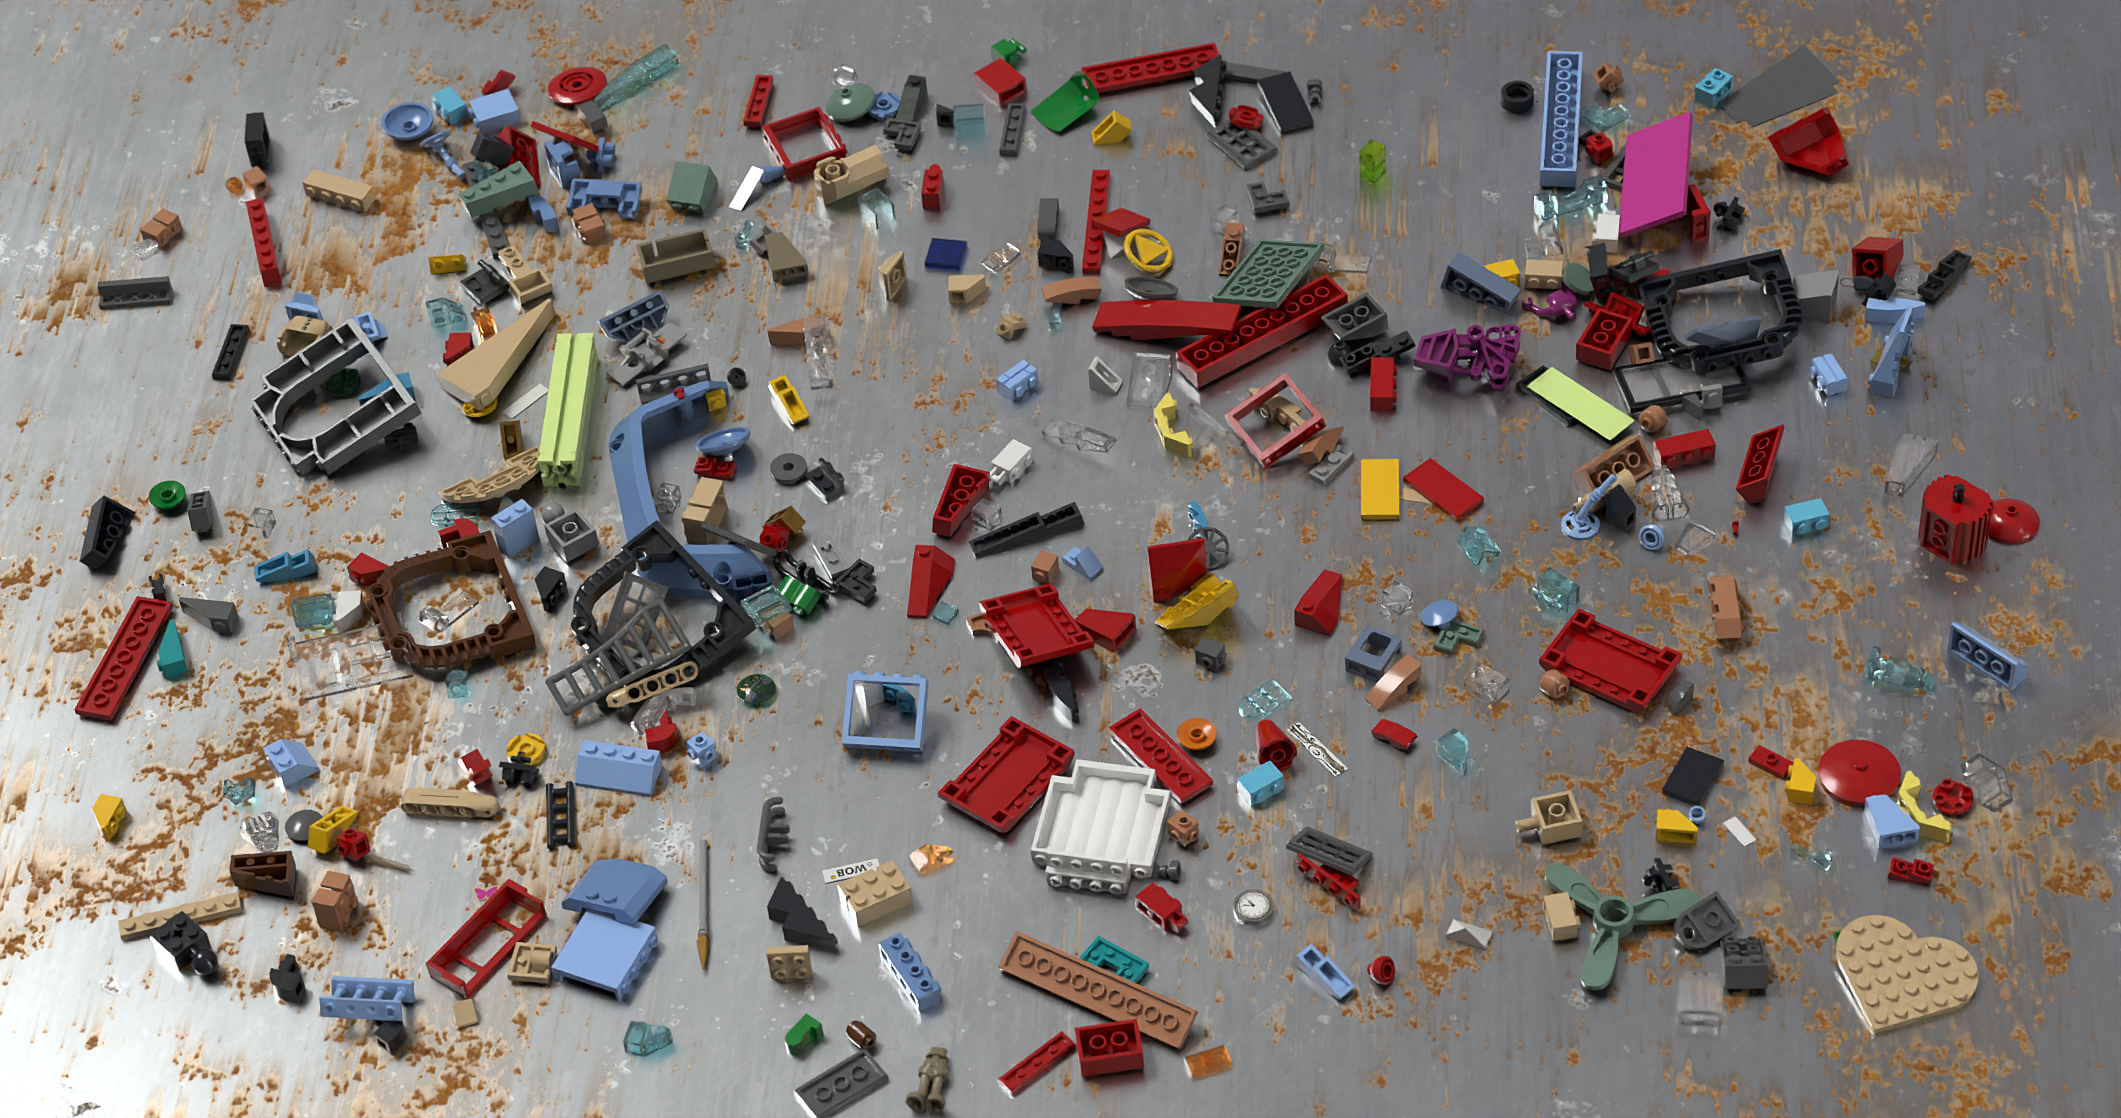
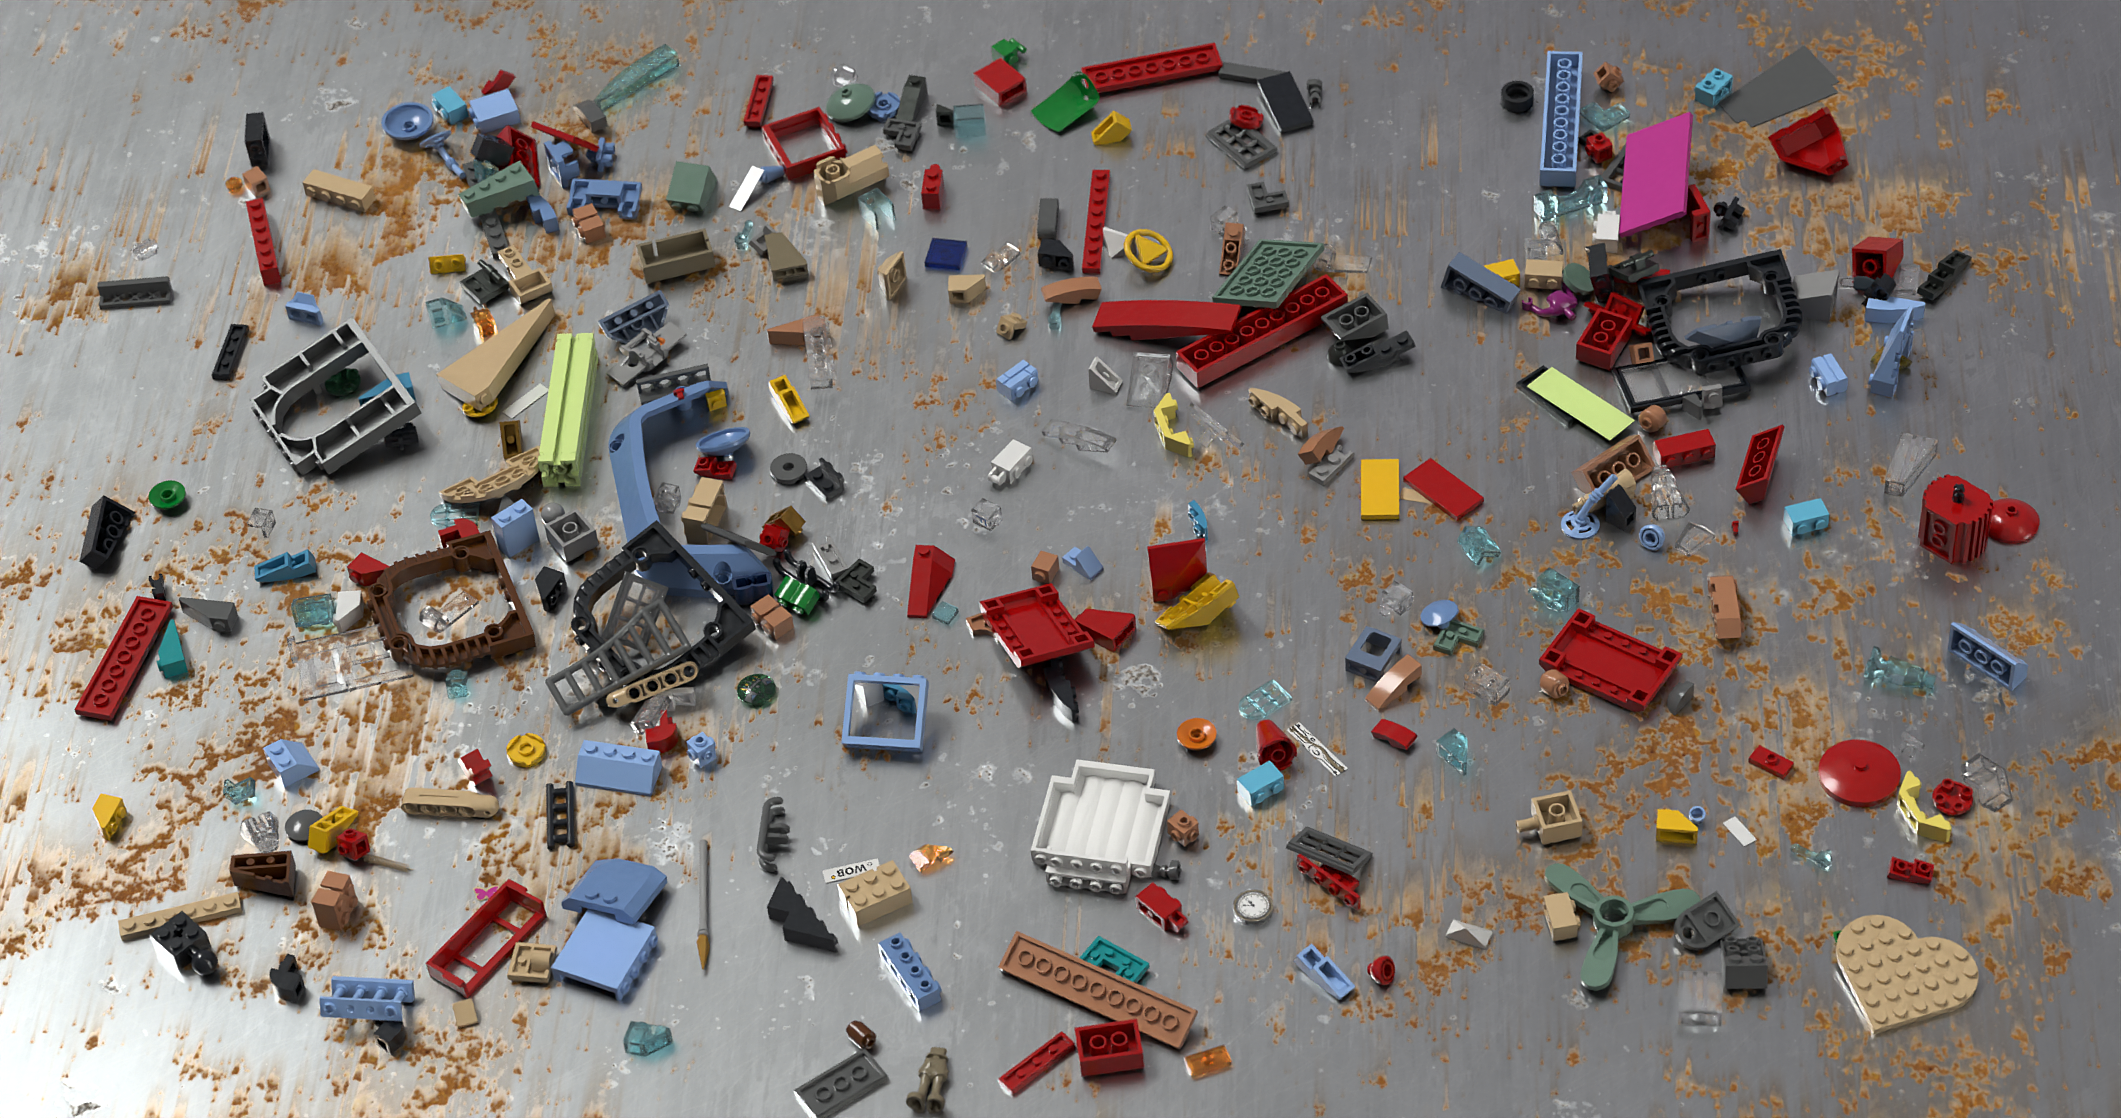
(161, 233): nougat piece -> none
(200, 511): dark grey slope -> none
(301, 333): tan piece -> none
(371, 327): light blue slope -> none
(457, 346): red slope -> none
(527, 771): black hips -> none
(592, 82): red piece -> none
(736, 377): pearl dark grey tile -> none
(764, 600): clear light blue plate -> none
(789, 962): tan plate -> none
(802, 1033): green leg -> none
(959, 496): red wedge -> none
(1008, 775): red slope -> none
(1012, 129): dark grey tile -> none
(1027, 529): black slope -> none
(1120, 222): red tile -> none
(1150, 288): dark grey dish -> none
(1157, 751): red plate -> none
(1208, 92): black slope -> none
(1210, 653): dark grey brick -> none
(1211, 546): dark grey wheel -> none
(1288, 442): window -> none
(1320, 604): red wedge -> none
(1372, 161): clear neon green piece -> none
(1383, 384): red brick -> none
(1440, 353): magenta piece -> none
(1659, 876): black hips -> none
(1693, 776): black tile -> none
(1802, 783): yellow slope -> none
(1889, 822): light blue slope -> none

